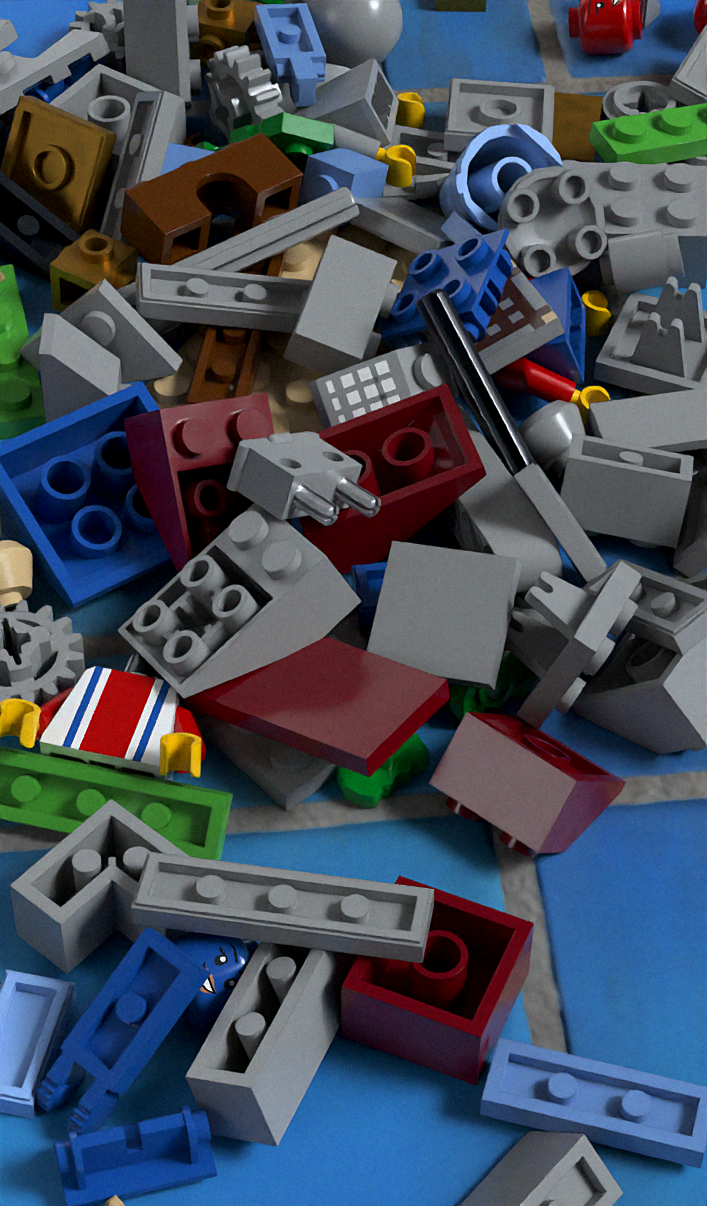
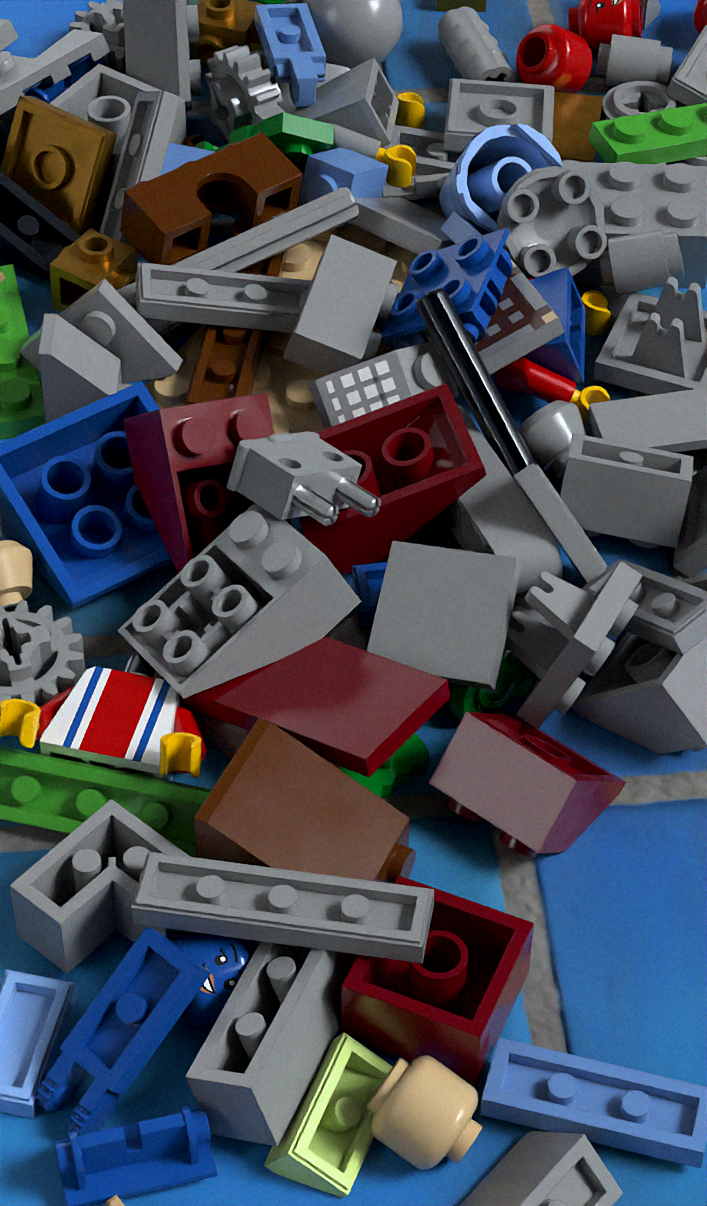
(301, 814): none -> reddish brown slope
(332, 1122): none -> yellowish green slope
(424, 1112): none -> tan head
(473, 47): none -> light grey axle
(554, 58): none -> red head
(633, 60): none -> light grey brick

